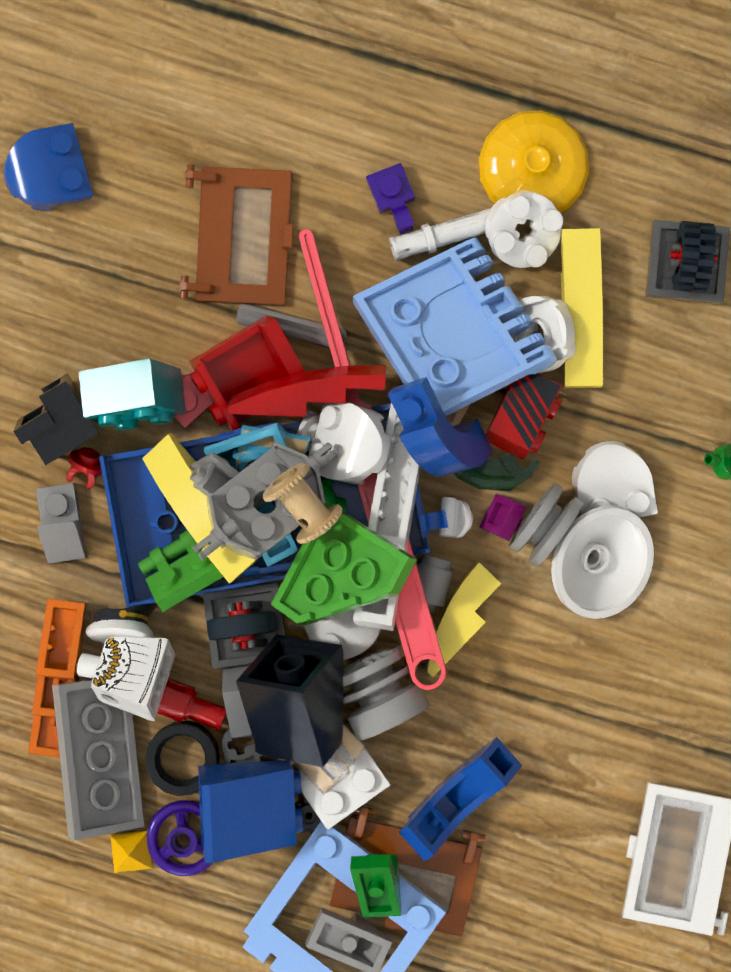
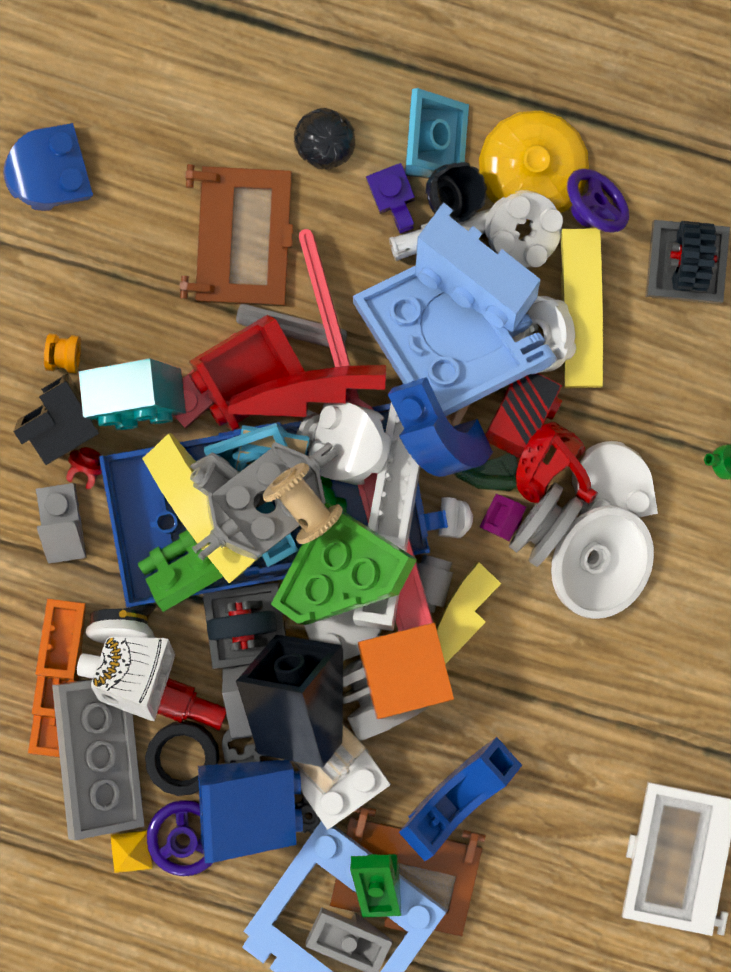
(62, 353): none -> light orange wheel
(324, 138): none -> black hair
(405, 670): none -> orange tile
(435, 132): none -> medium azure slope
(459, 188): none -> black hair
(473, 273): none -> light blue wedge
(535, 476): none -> red helmet
(594, 206): none -> dark purple piece

